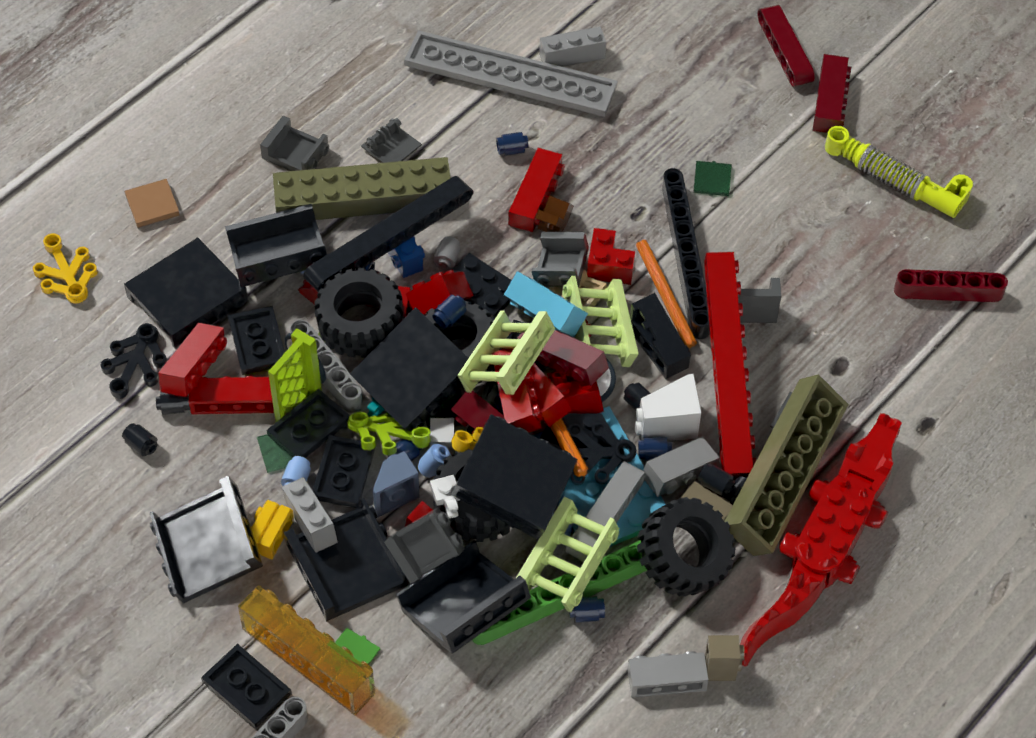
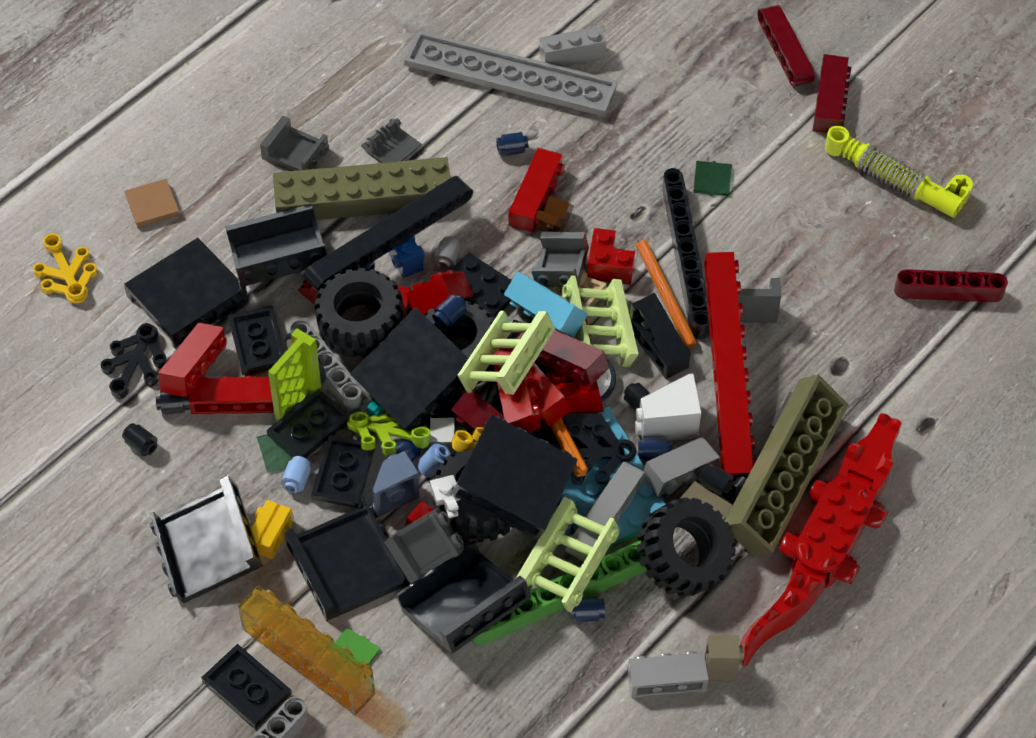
(309, 514): light grey brick -> none

